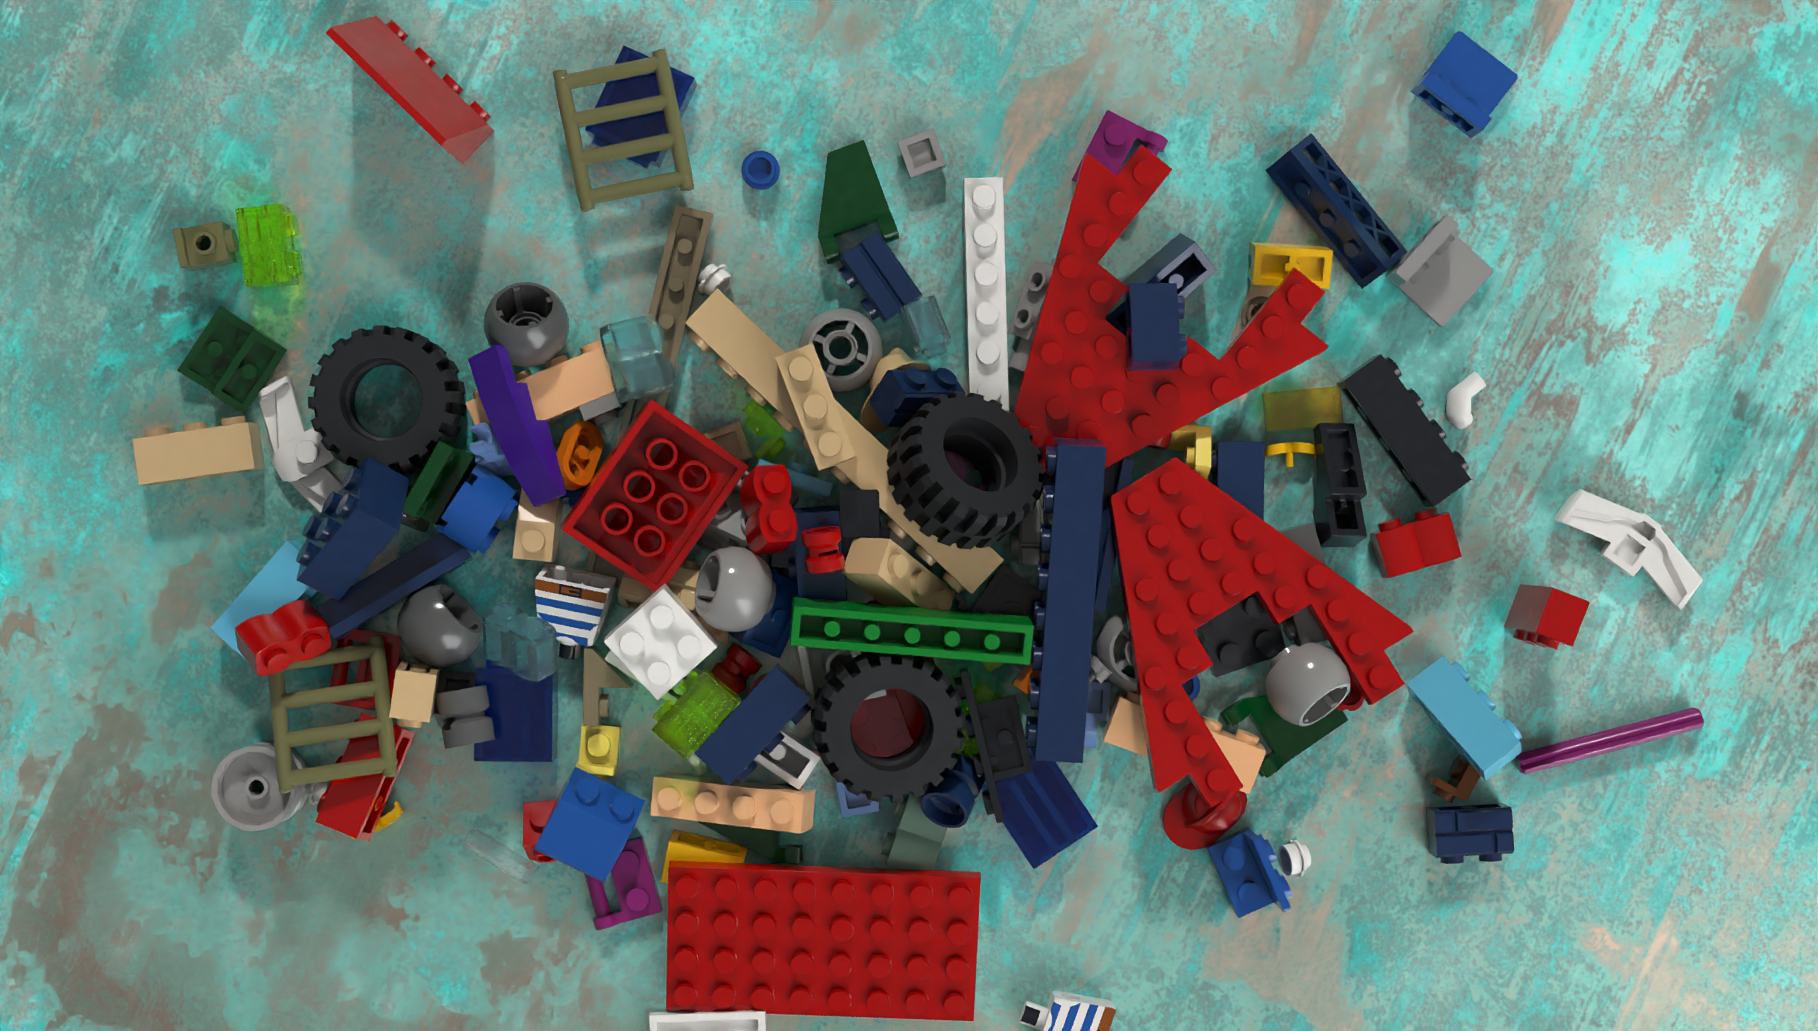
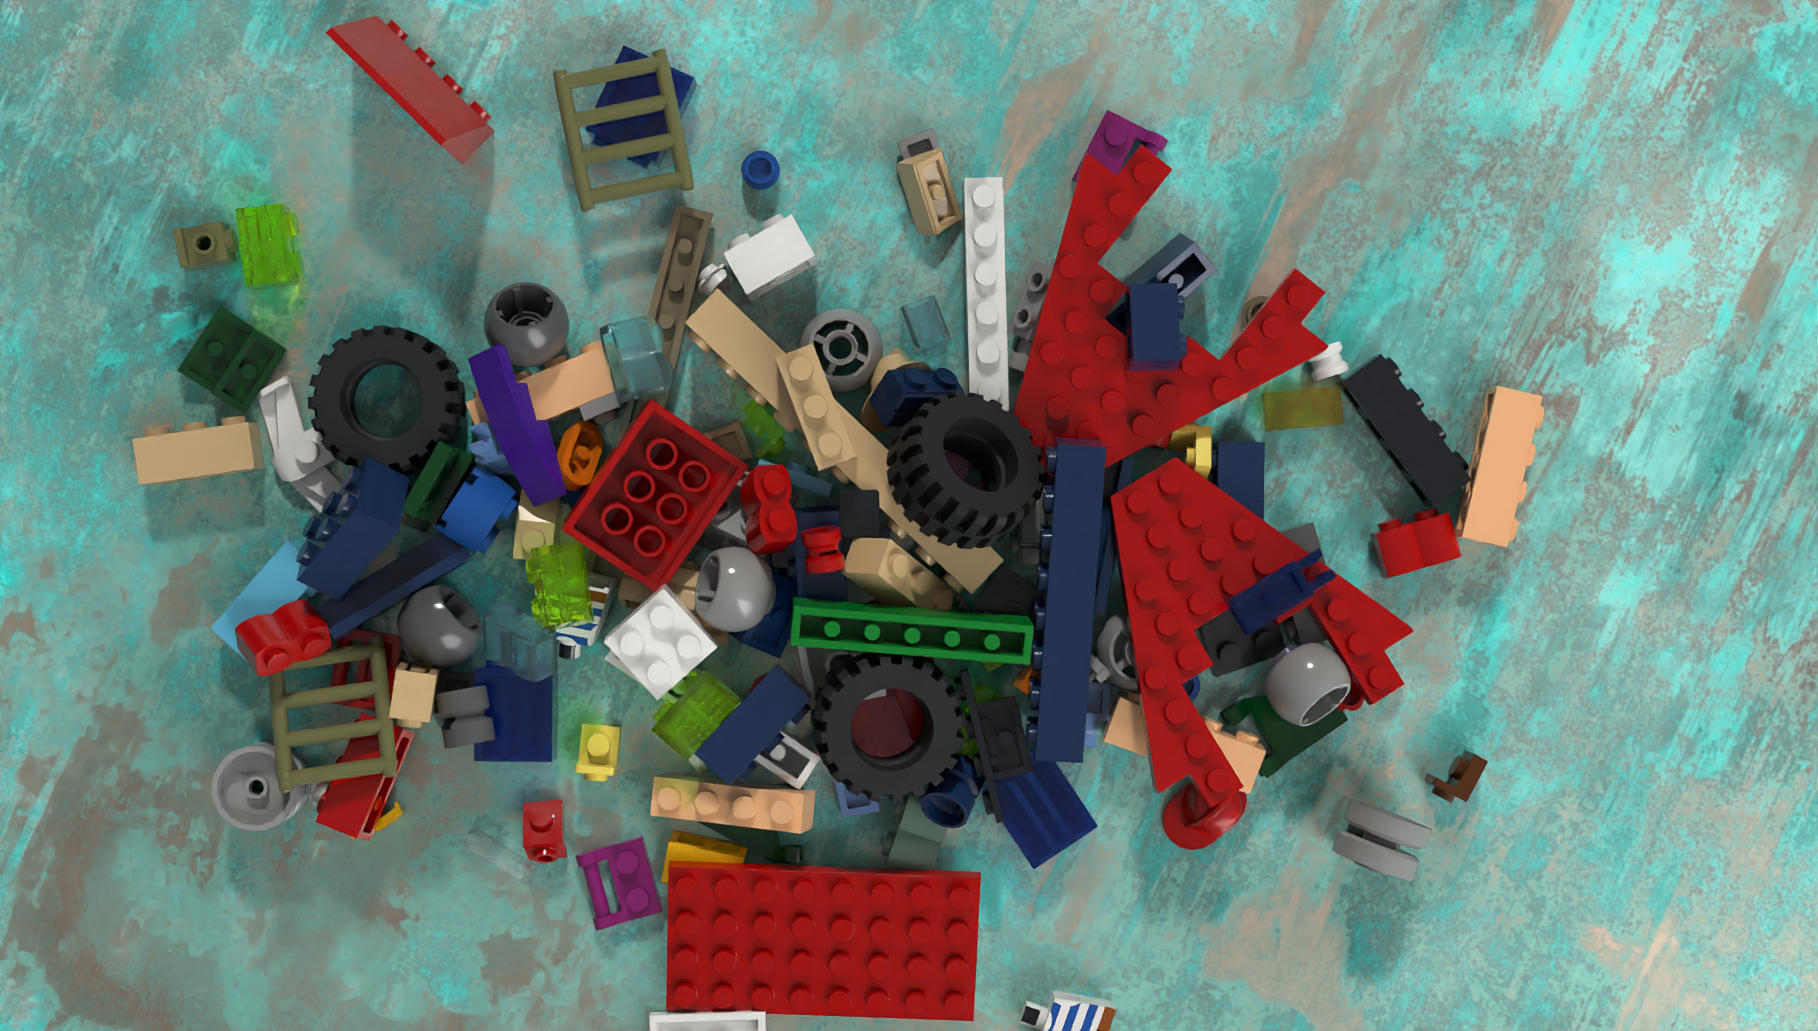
(560, 585): none -> clear neon green brick
(589, 824): blue slope -> none
(596, 676): dark tan slope -> none
(736, 668): red wheel -> none
(769, 256): none -> white brick
(852, 199): dark green flag -> none
(879, 277): dark blue brick -> none
(929, 192): none -> tan slope
(1247, 872): blue bracket -> none
(1274, 261): yellow hinge -> none
(1276, 593): none -> clear blue hinge
(1290, 448): yellow piece -> none
(1294, 858): white plate -> none
(1328, 363): none -> white wheel
(1333, 213): dark blue fence -> none
(1339, 486): black slope -> none
(1380, 844): none -> light grey wheel
(1440, 272): light grey bracket -> none
(1459, 400): white arm -> none
(1465, 84): blue bracket -> none
(1465, 717): medium azure brick -> none
(1470, 832): dark blue brick -> none
(1498, 466): none -> light nougat brick
(1546, 616): red brick -> none
(1609, 740): magenta axle -> none
(1633, 543): white plate -> none

